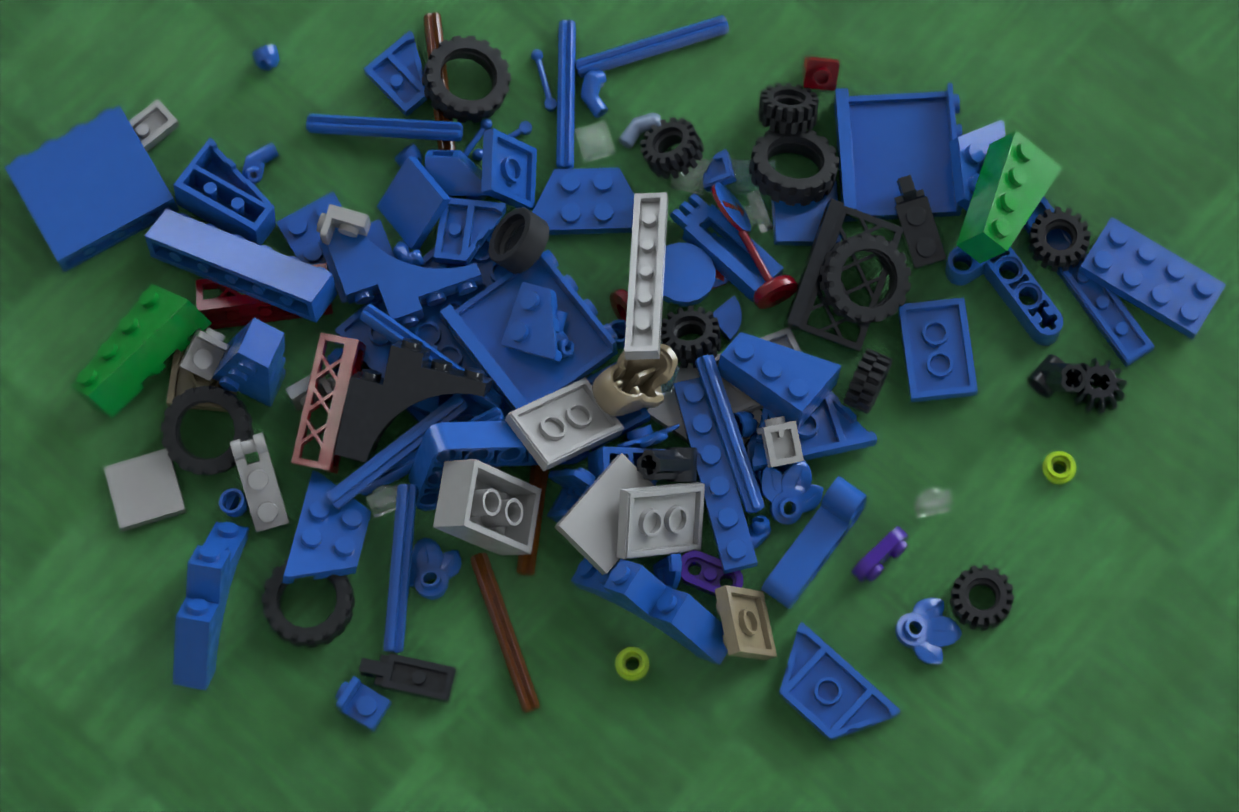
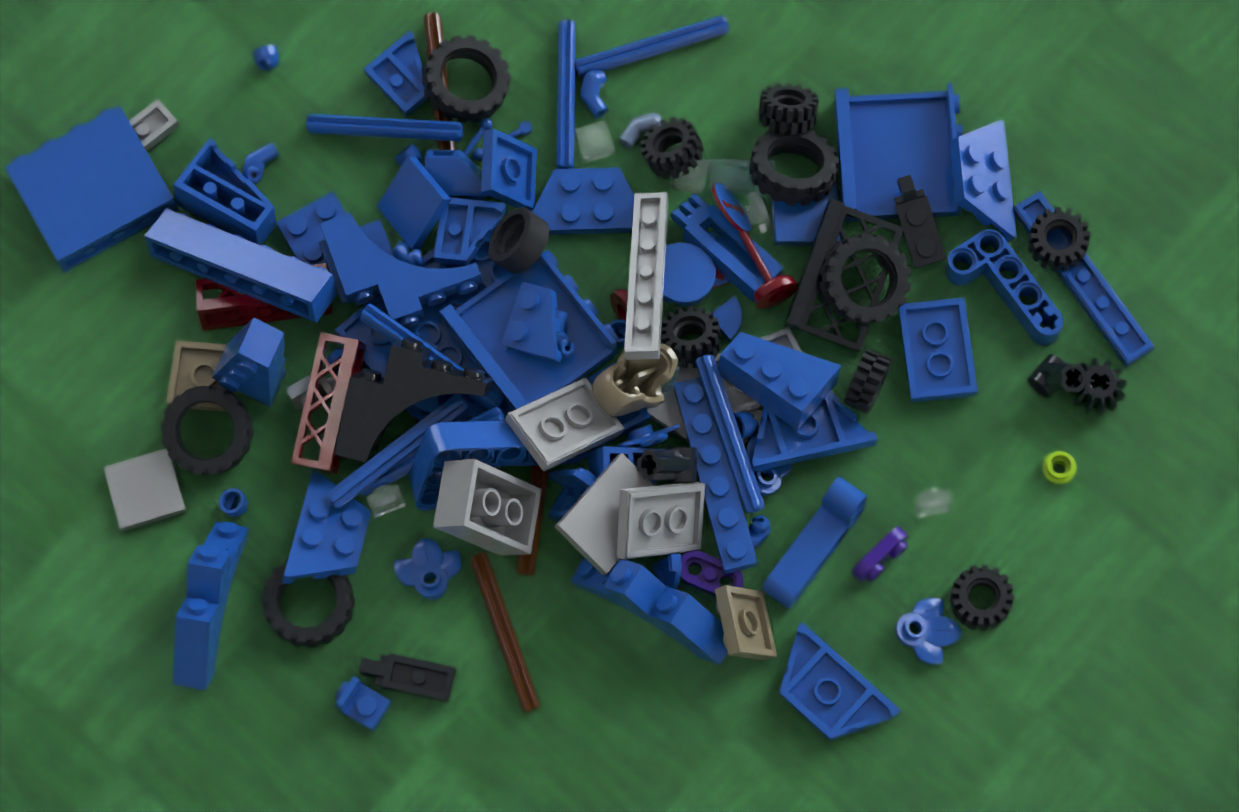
(138, 349): green wedge -> none
(204, 353): light grey bracket -> none
(260, 483): light grey plate -> none
(348, 221): light grey bracket -> none
(400, 568): blue axle -> none
(550, 103): blue hinge -> none
(628, 654): lime plate -> none
(719, 171): blue tile -> none
(781, 442): light grey bracket -> none
(791, 487): blue plate -> none
(820, 73): dark red bracket -> none
(1005, 195): green wedge -> none
(1152, 278): blue plate -> none

